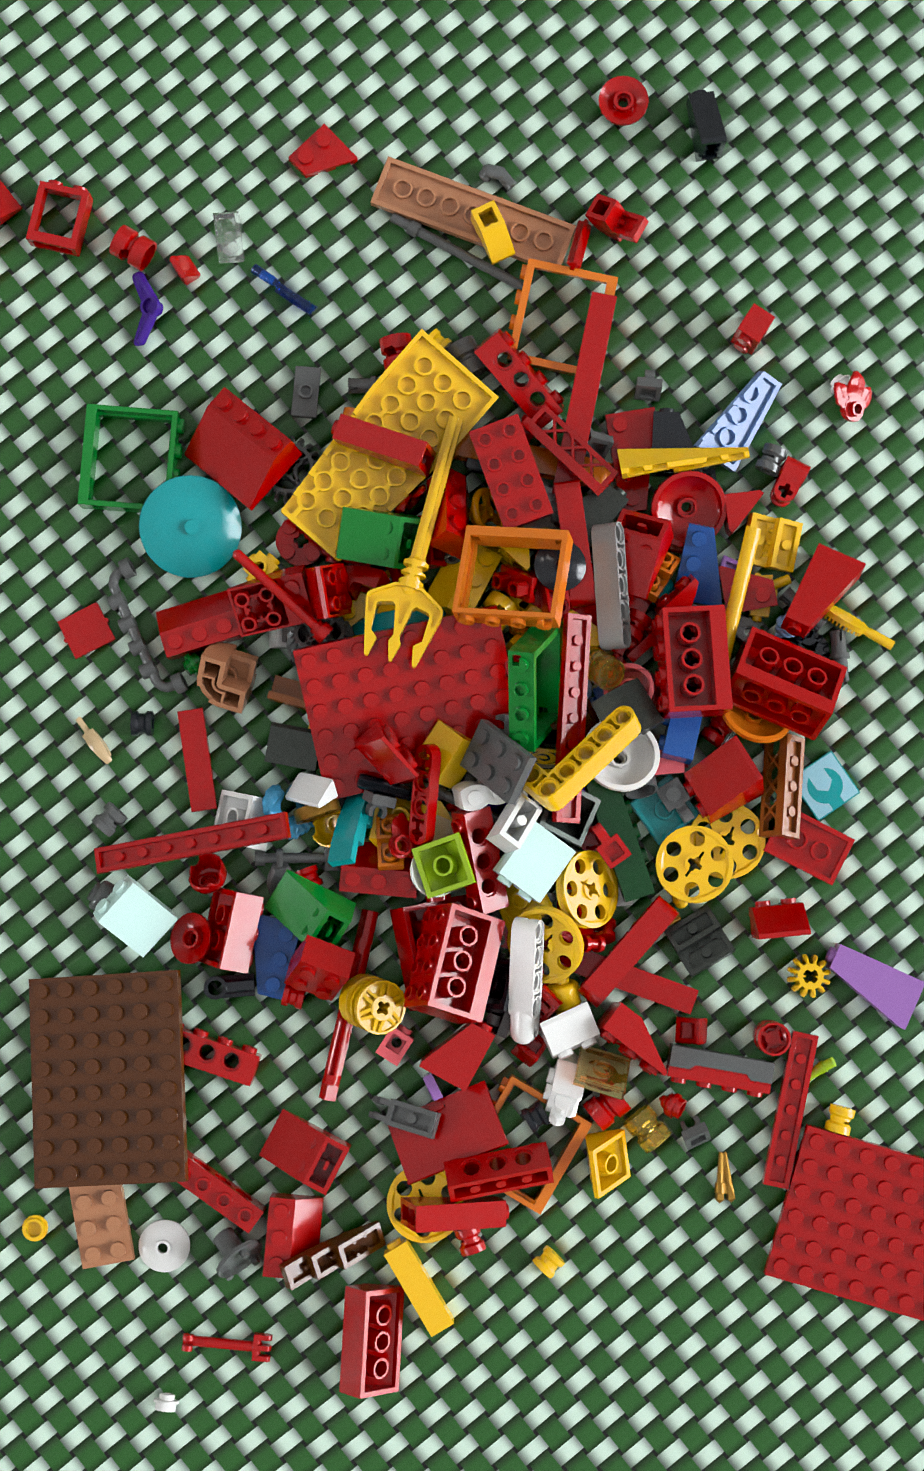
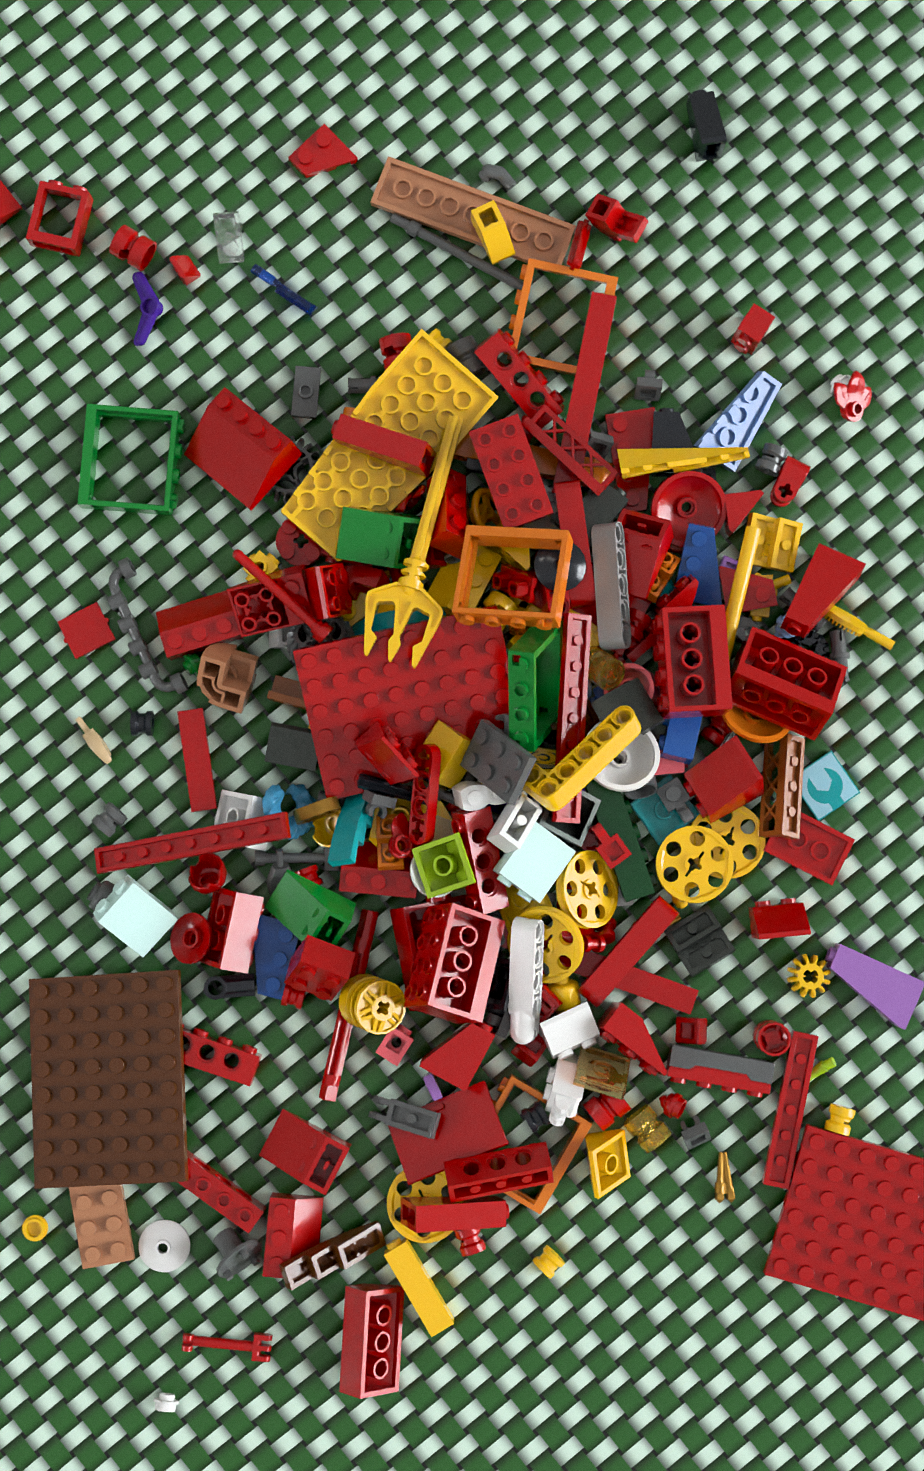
(190, 526): teal dish -> none
(312, 790): white slope -> none
(623, 89): red dish -> none

